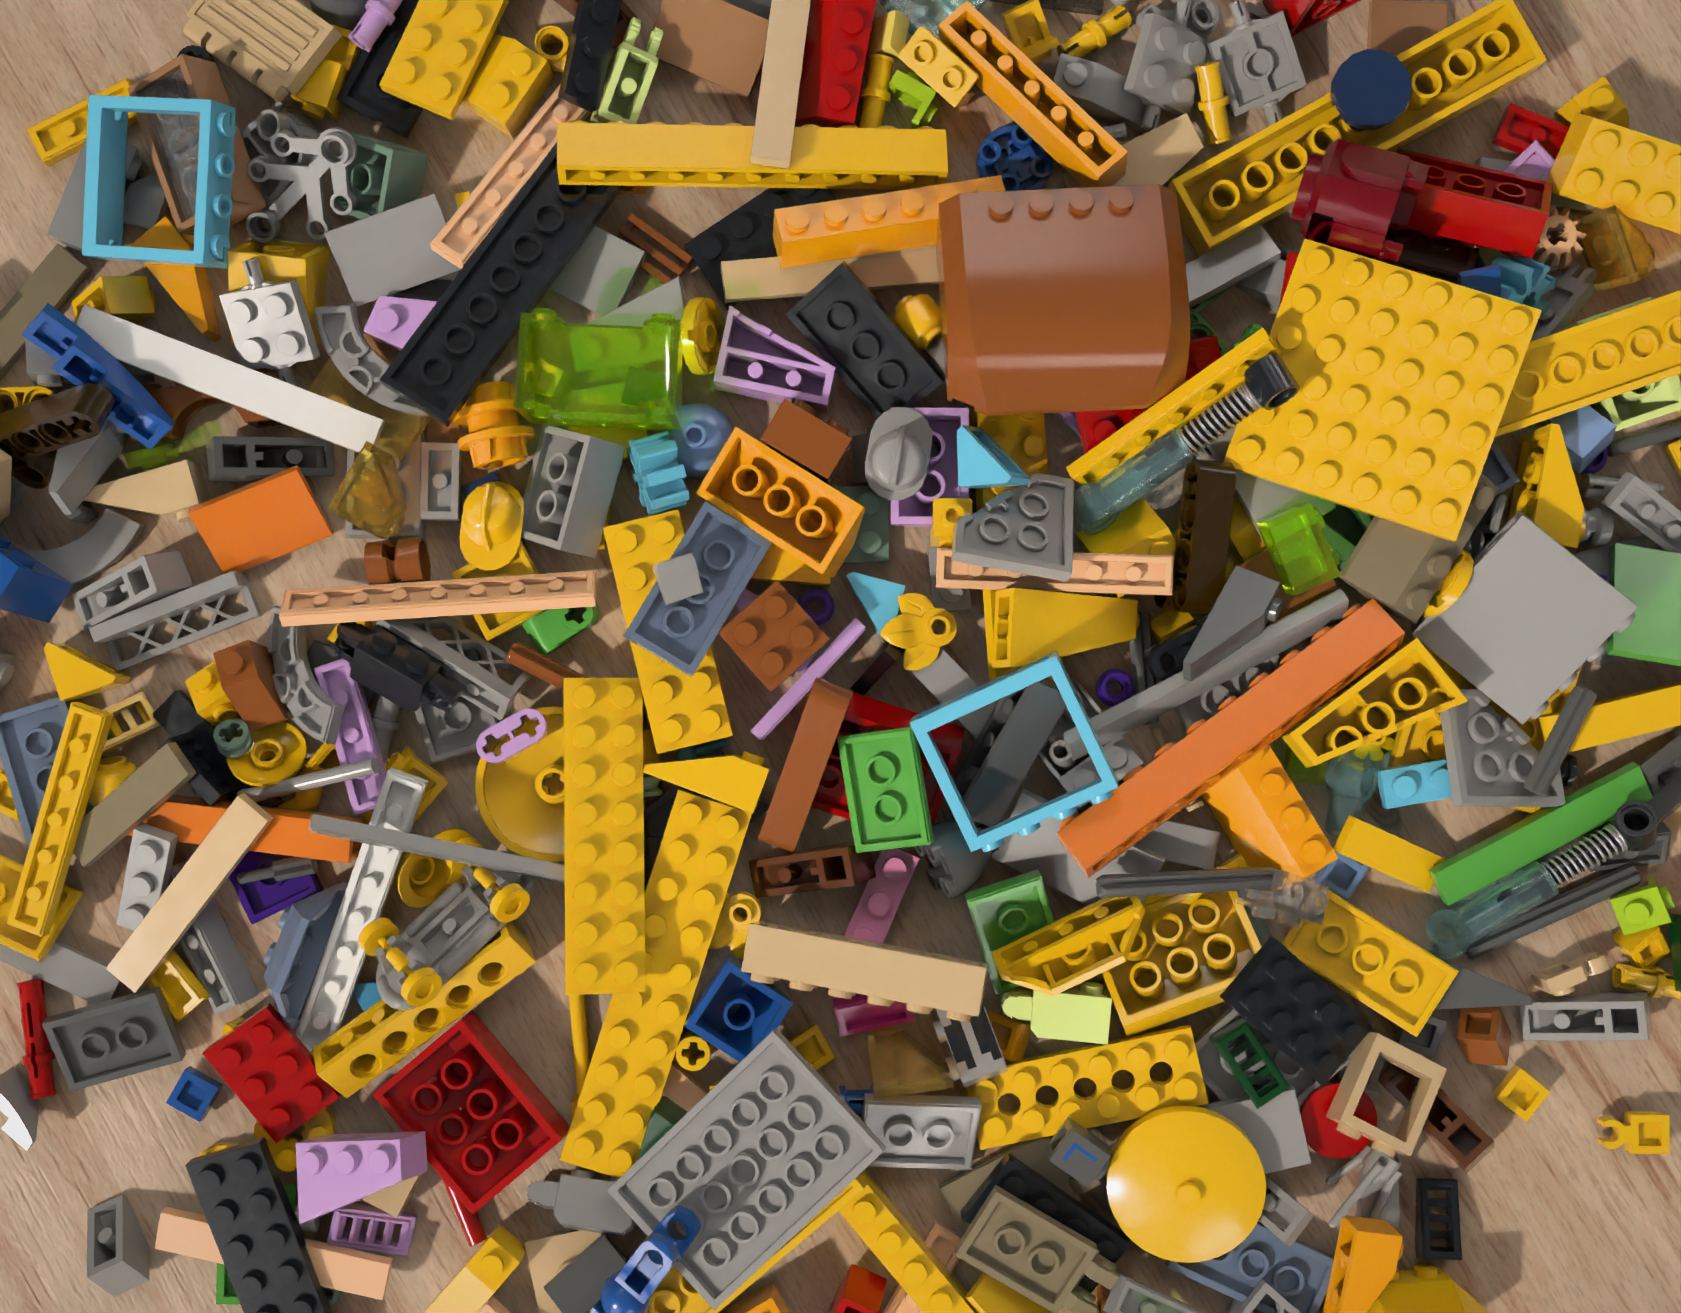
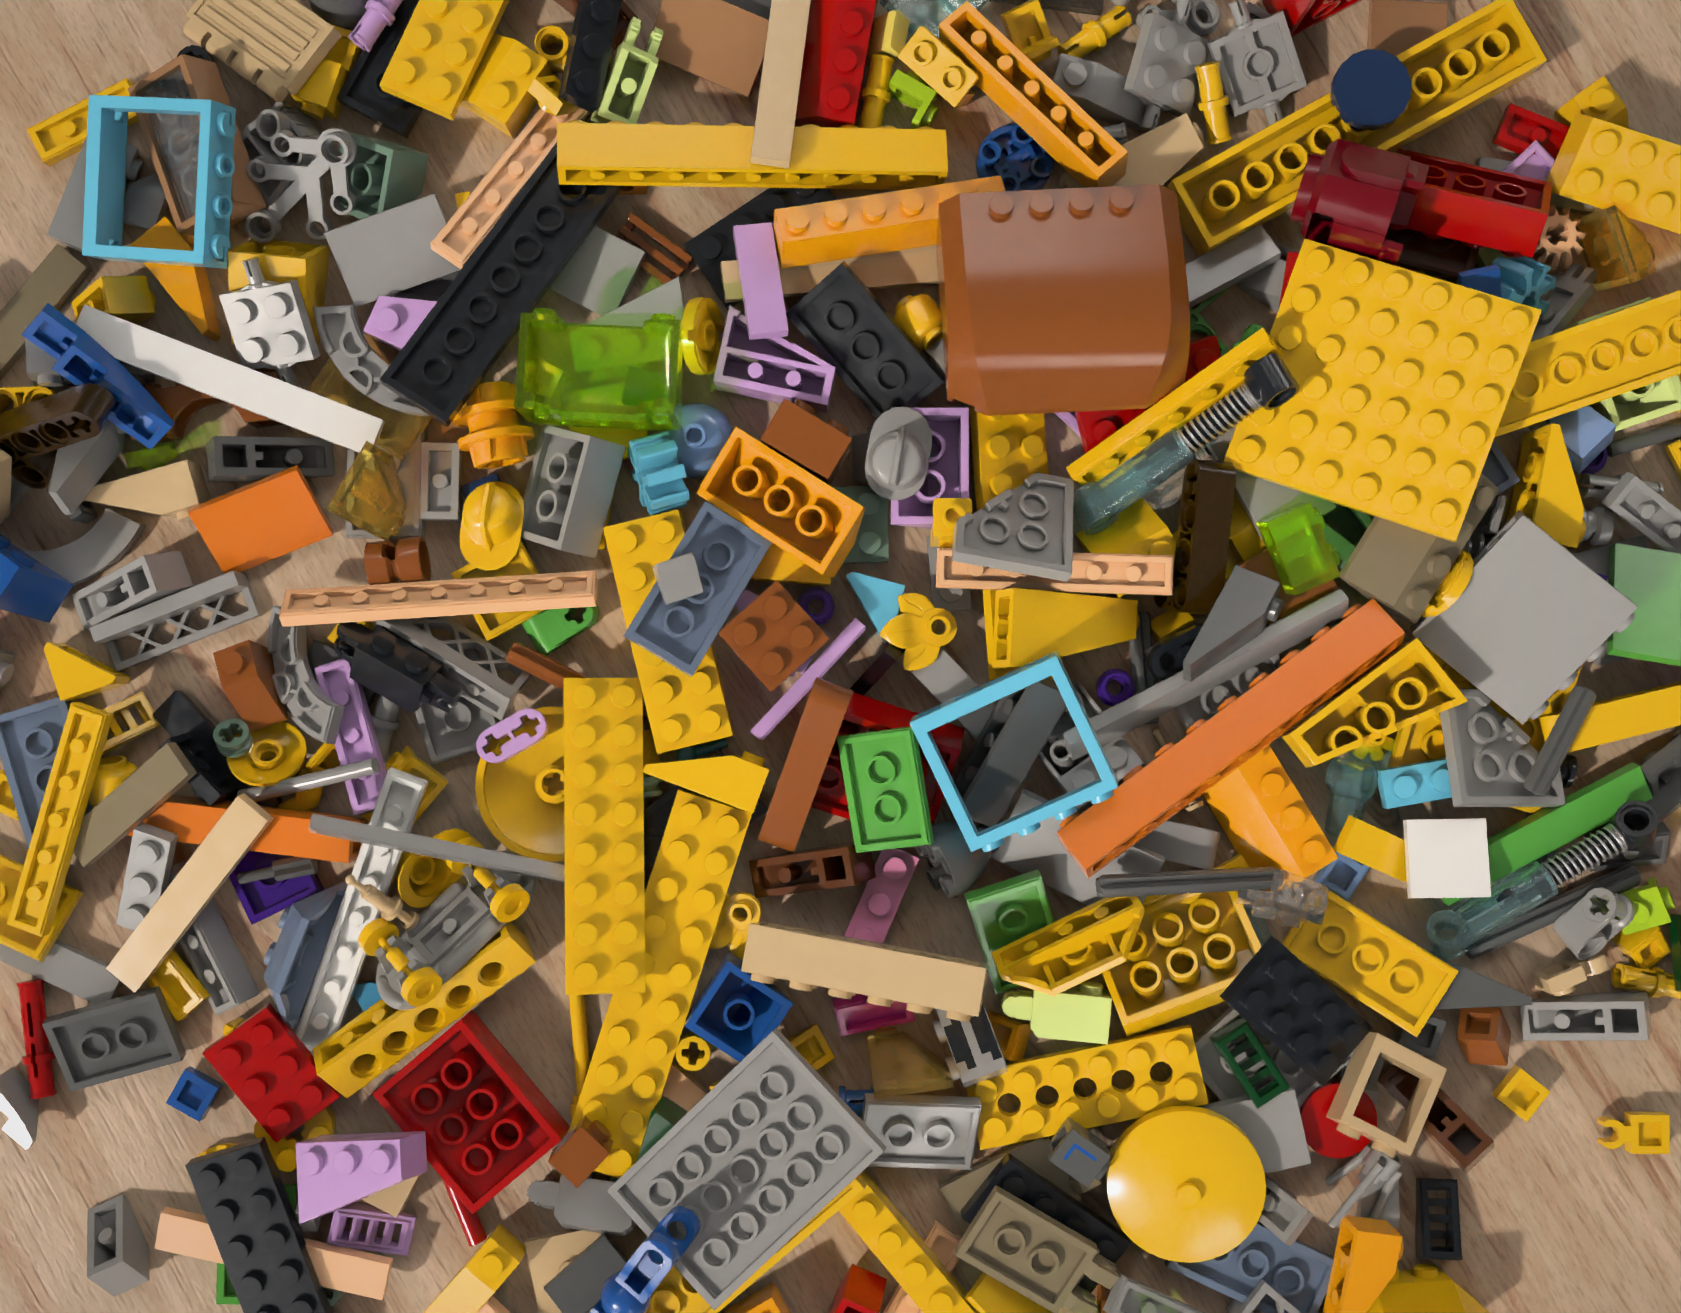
(209, 696): yellow bracket -> none
(389, 907): none -> tan piece
(546, 92): none -> yellow plate
(581, 1150): none -> dark orange brick
(760, 281): none -> lavender tile
(984, 462): medium azure slope -> none
(1299, 773): clear neon green plate -> none
(1447, 858): none -> white tile
(1593, 922): none -> light grey piece

